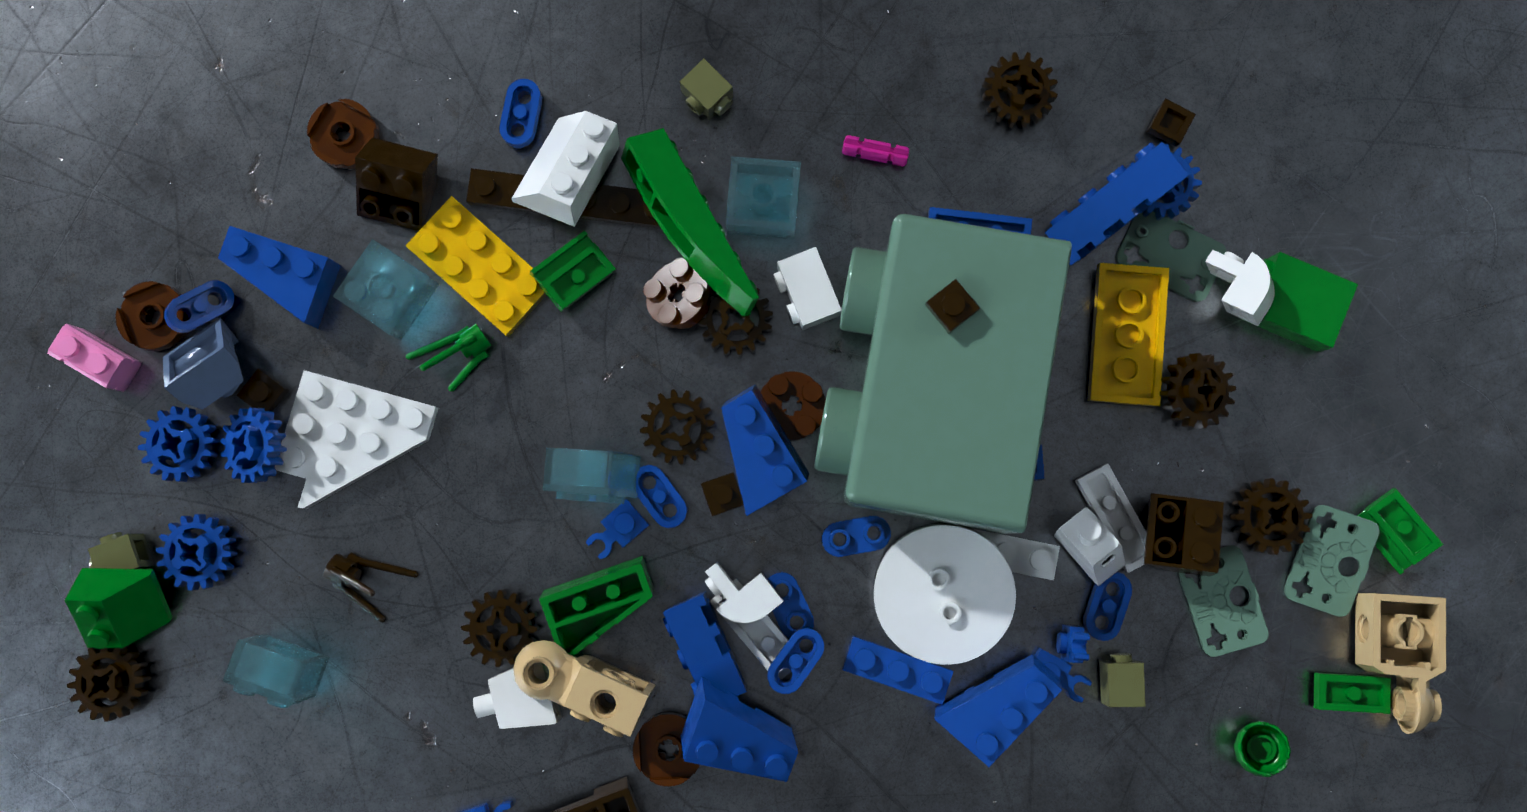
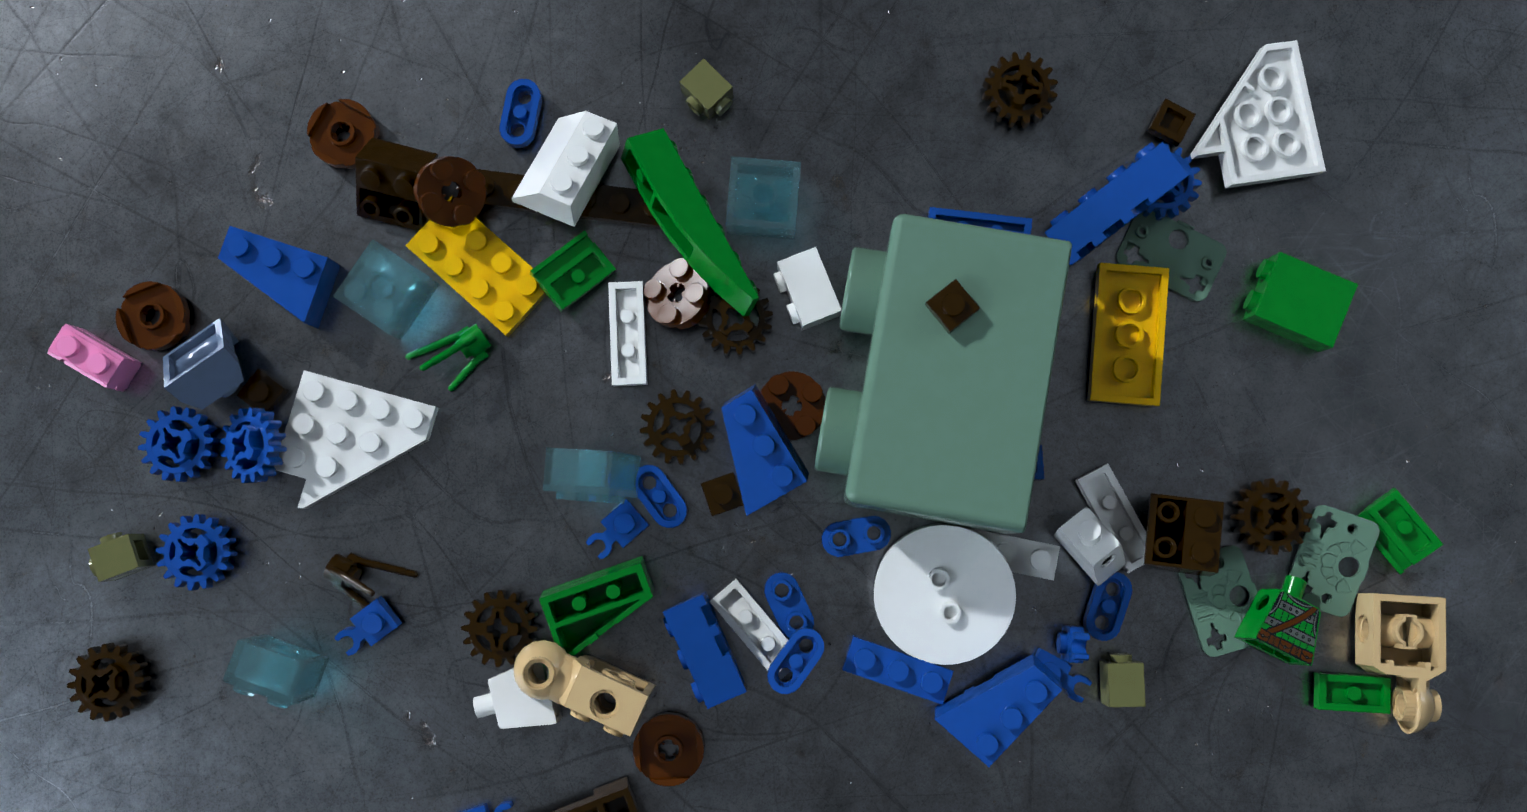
(116, 606): green slope -> none
(197, 306): blue plate -> none
(370, 625): none -> blue plate
(441, 173): none -> reddish brown plate
(627, 333): none -> white plate
(736, 737): blue wedge -> none
(744, 604): white brick -> none
(875, 150): dark pink axle -> none
(1198, 390): dark brown gear -> none
(1251, 285): white brick -> none
(1262, 749): green hair -> none
(1266, 123): none -> white wing
(1282, 623): none -> torso

